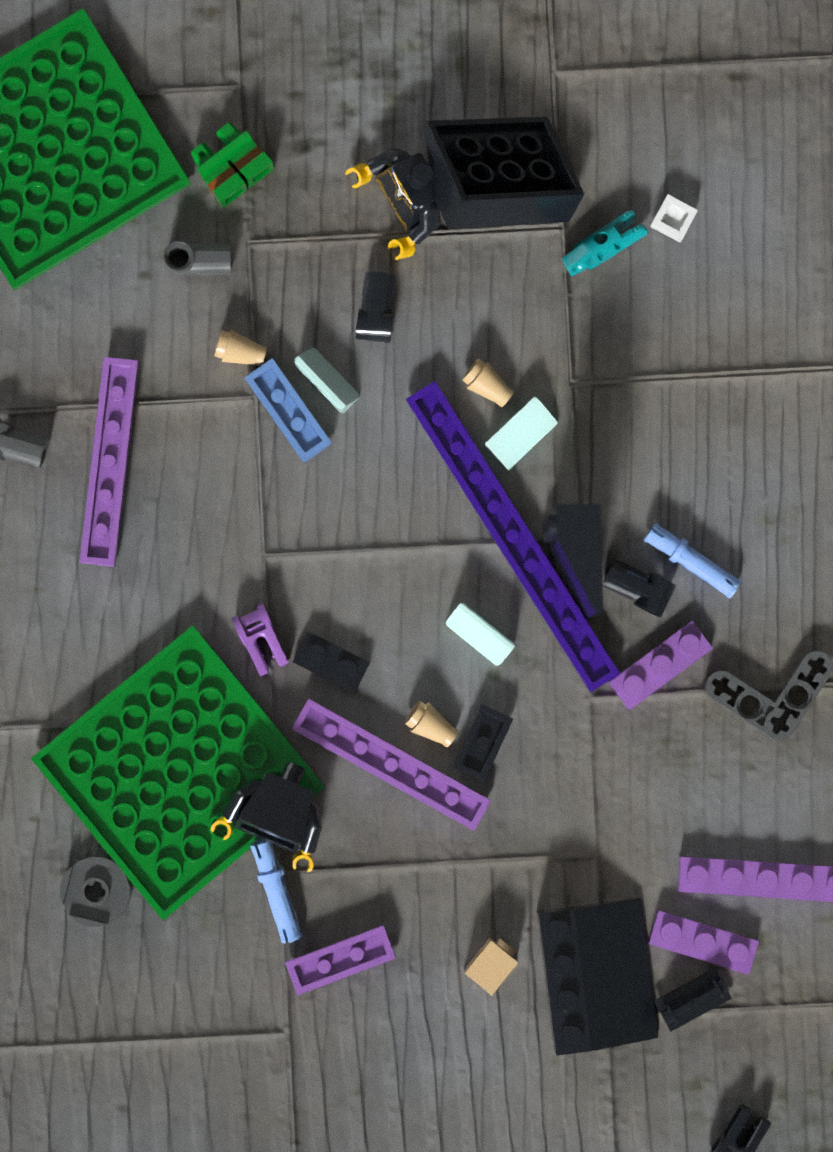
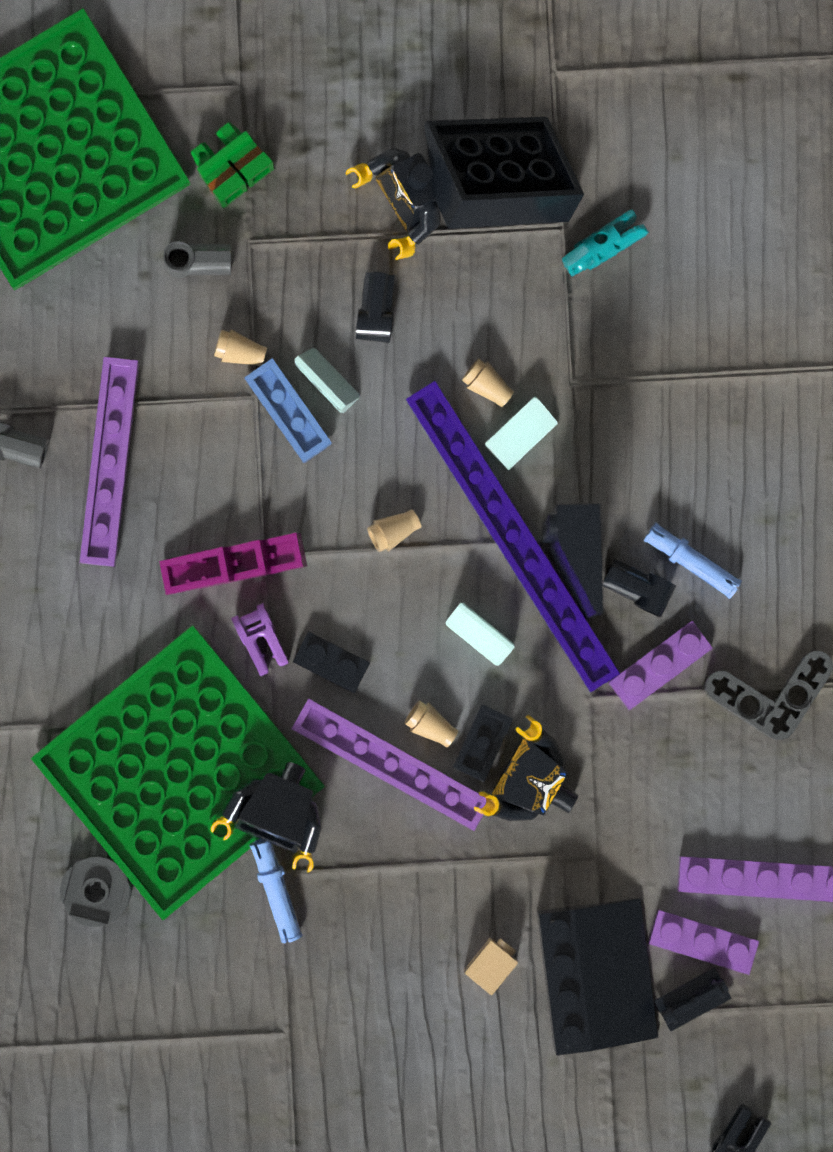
(233, 563): none -> magenta slope
(340, 959): medium lavender plate -> none
(392, 530): none -> tan cone
(530, 779): none -> torso
(674, 218): white plate -> none

